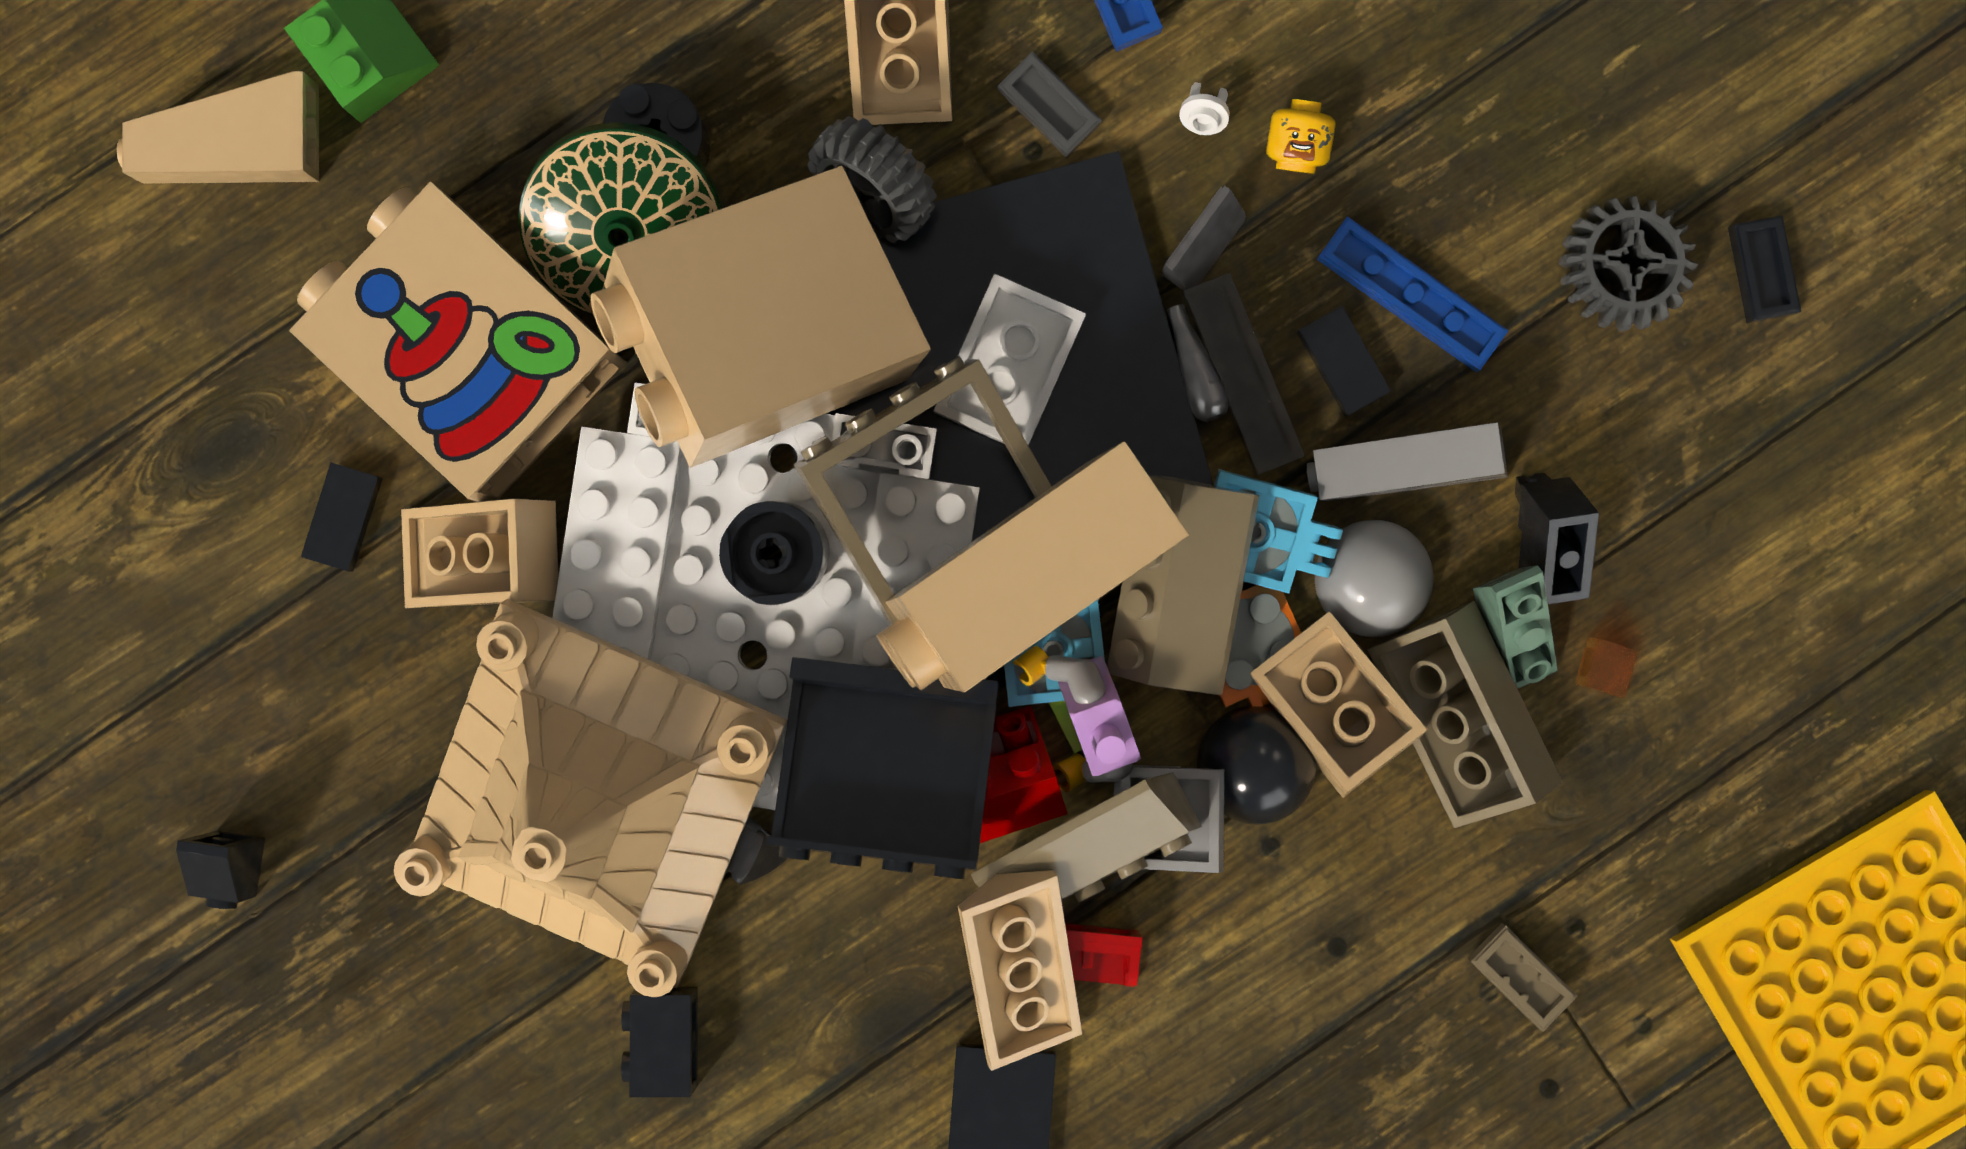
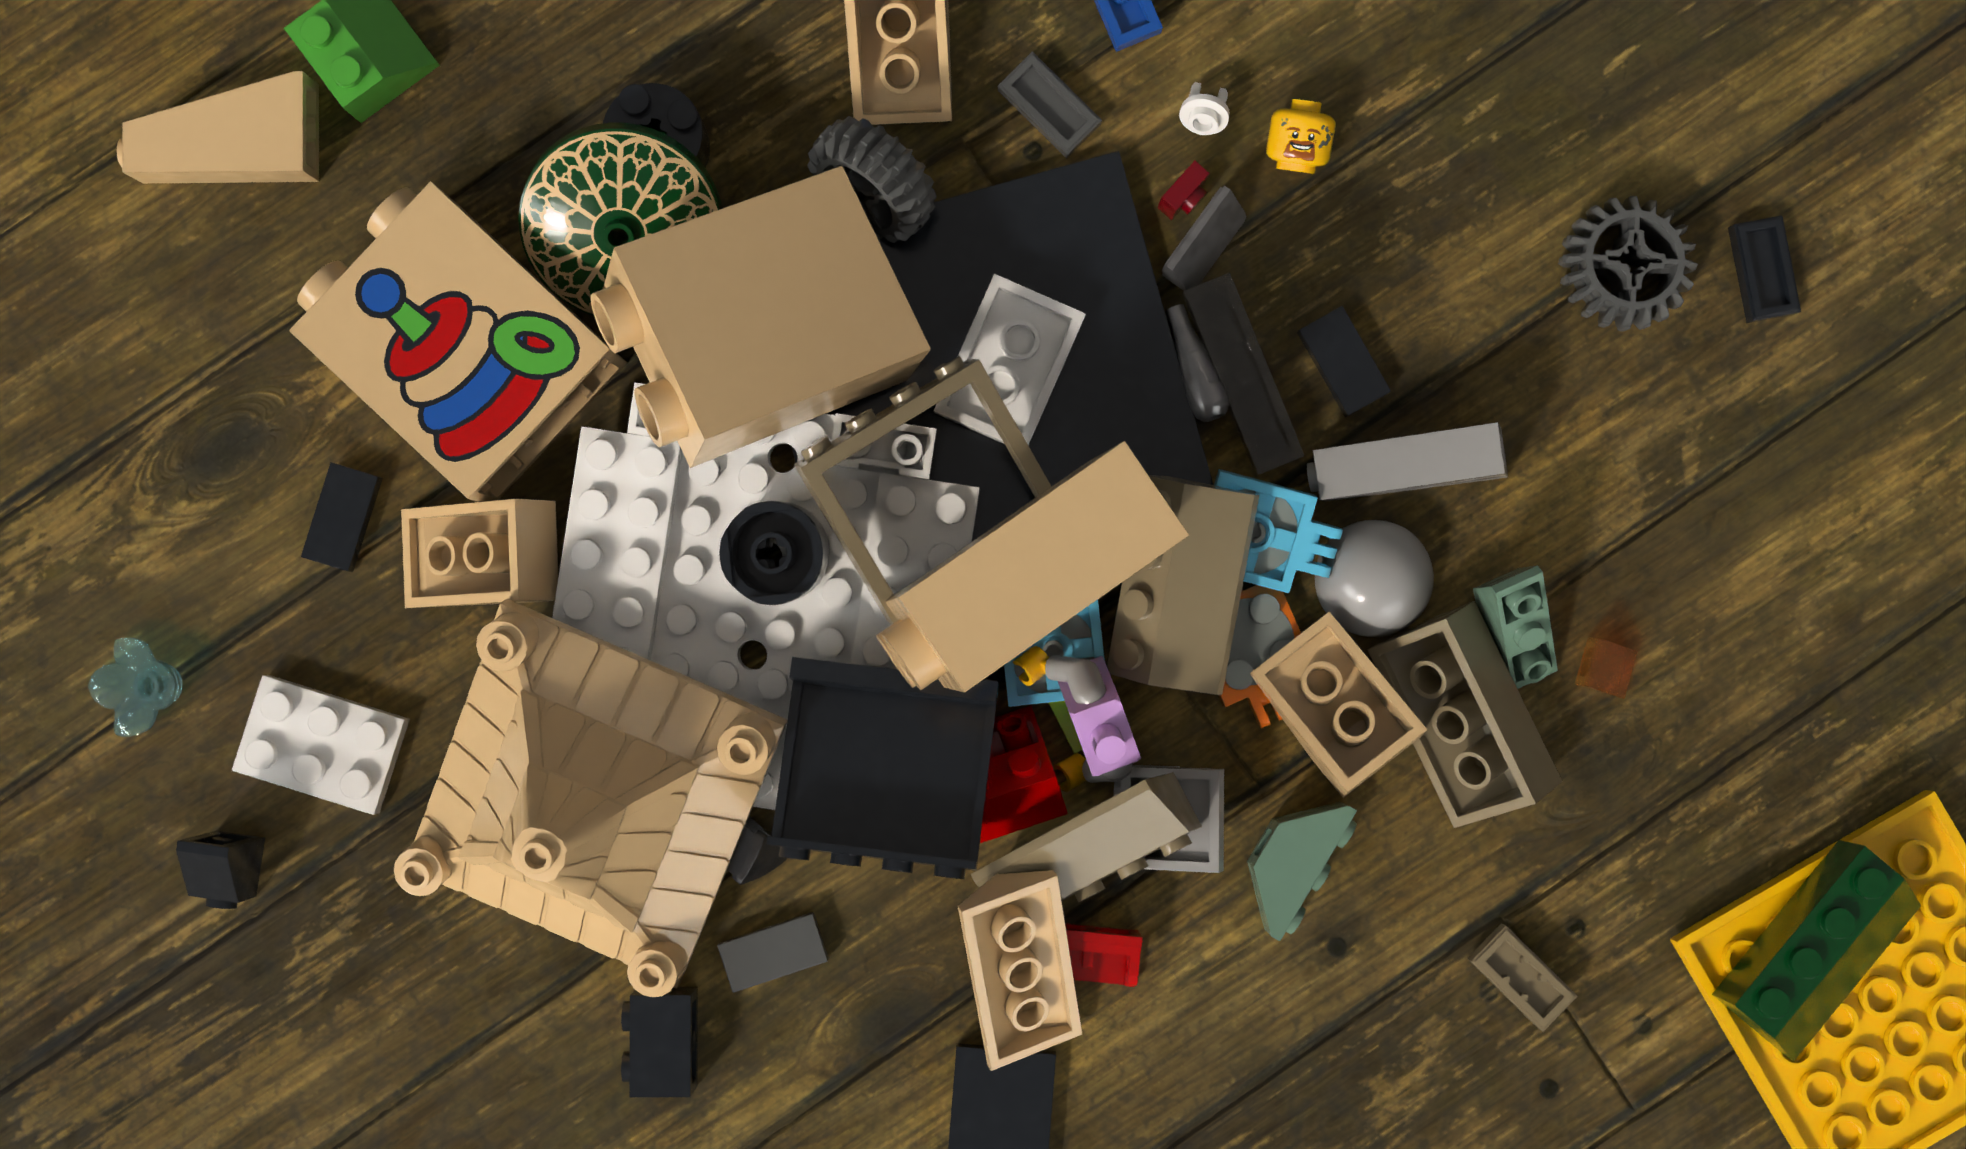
(129, 686): none -> clear light blue plate
(320, 744): none -> white plate
(773, 952): none -> dark grey tile
(1185, 192): none -> dark red plate
(1263, 764): black piece -> none
(1294, 860): none -> sand green slope
(1412, 294): blue tile -> none
(1557, 534): black hinge -> none
(1818, 947): none -> dark green slope

